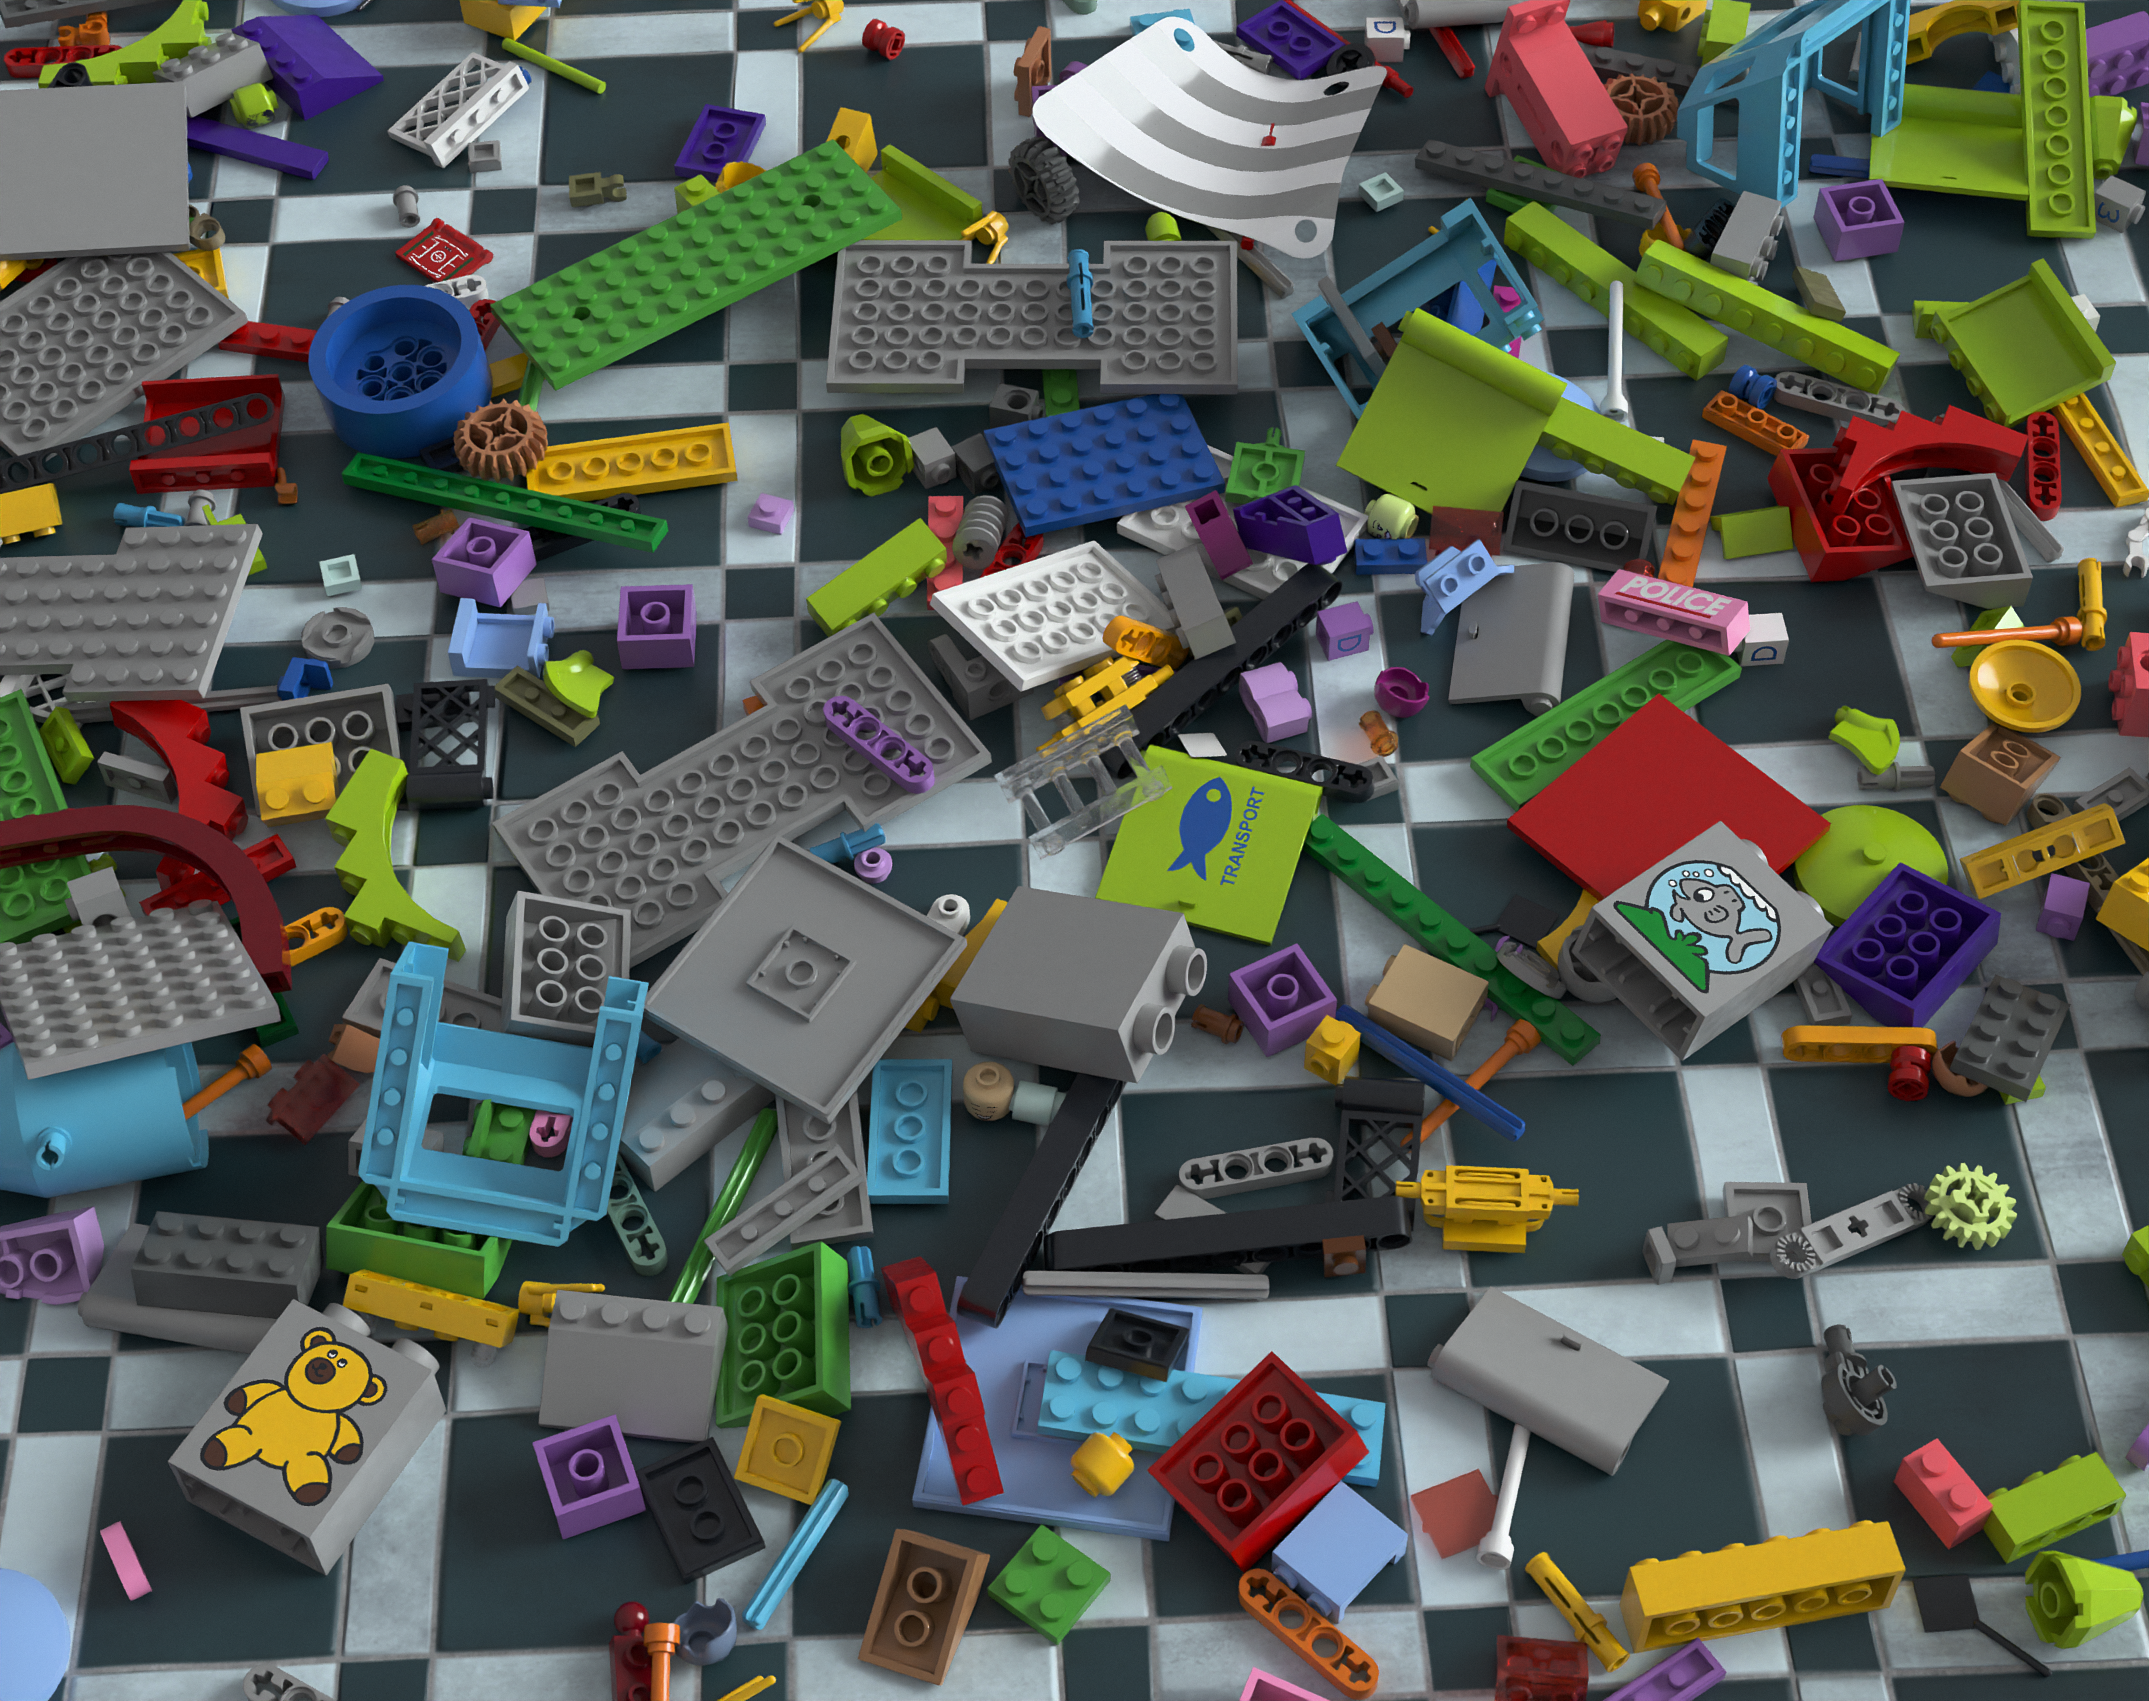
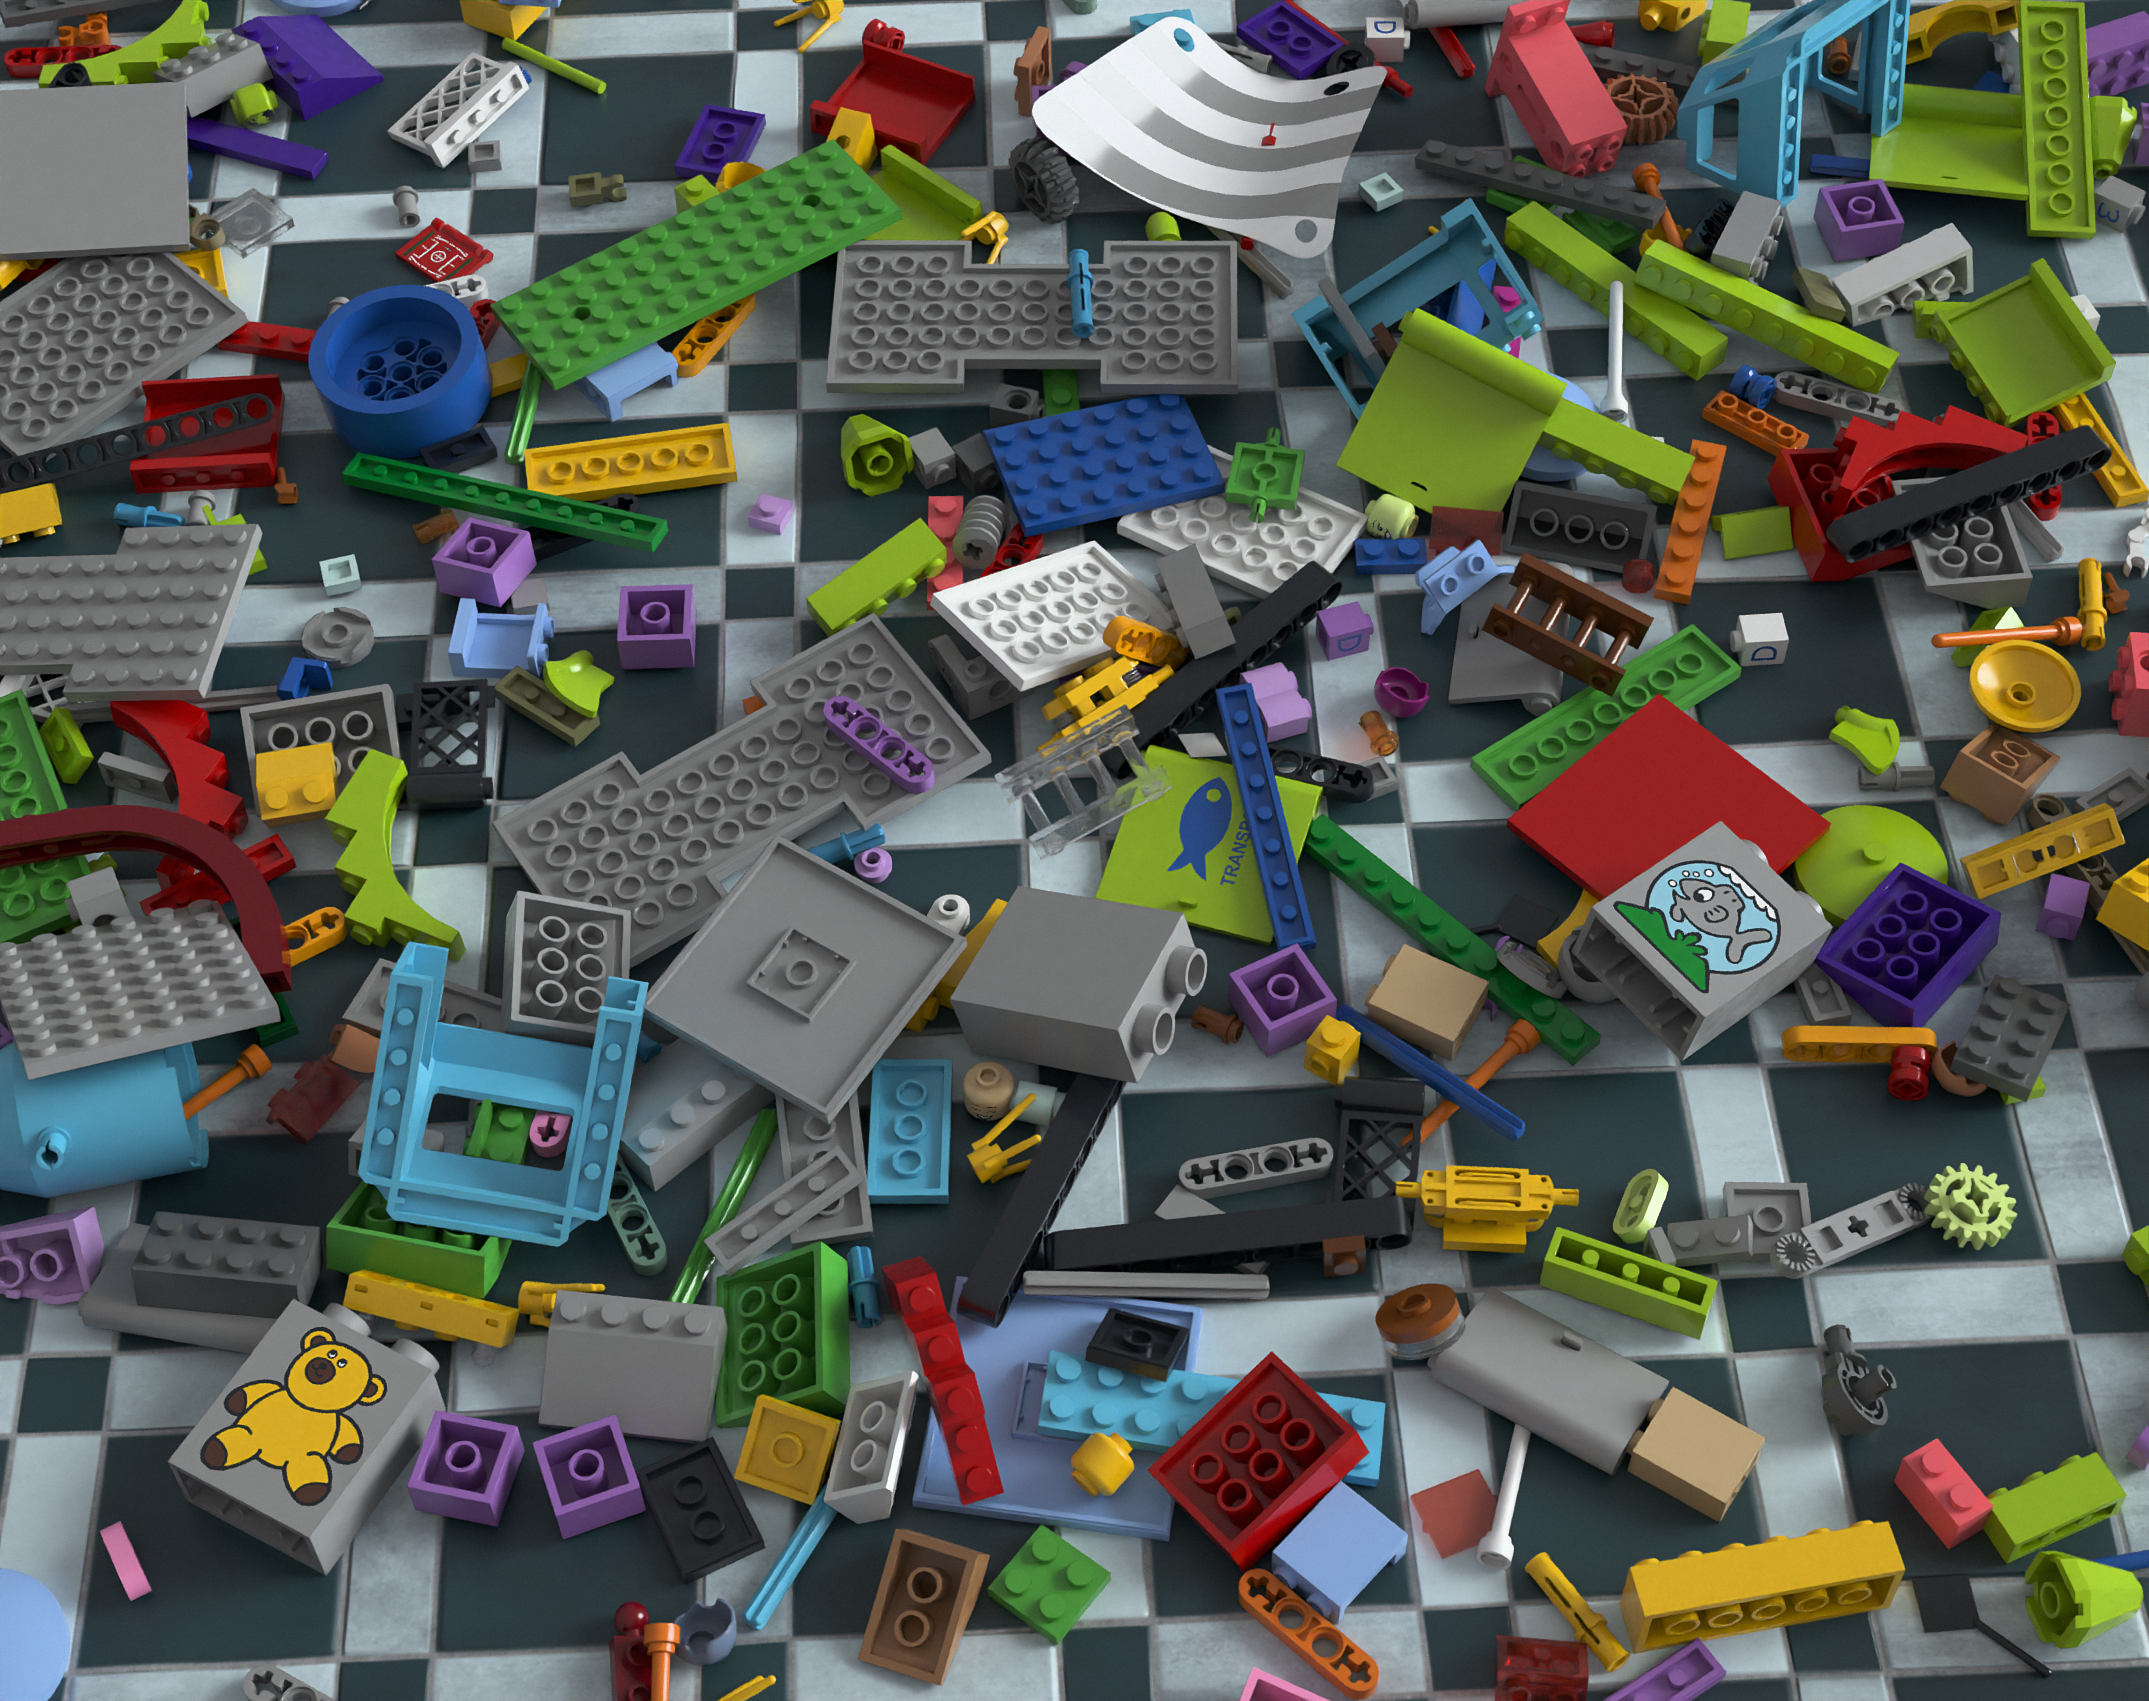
(251, 222): none -> clear tile
(466, 1468): none -> medium lavender brick
(509, 438): nougat gear -> none
(626, 377): none -> light blue panel
(718, 331): none -> light orange beam
(871, 1447): none -> white slope
(908, 100): none -> red panel
(989, 1161): none -> yellow plant
(1219, 535): magenta slope -> none
(1265, 818): none -> blue tile
(1291, 527): dark purple wedge -> none
(1420, 1321): none -> dark orange piece
(1579, 600): none -> reddish brown fence
(1604, 232): none -> bright green plate
(1628, 1283): none -> lime brick
(1640, 1206): none -> yellowish green plate
(1674, 612): bright pink brick -> none
(1694, 1453): none -> tan brick
(1838, 58): none -> dark orange pin
(1914, 271): none -> white wedge
(1968, 493): none -> black beam
(2115, 599): none -> dark orange hand

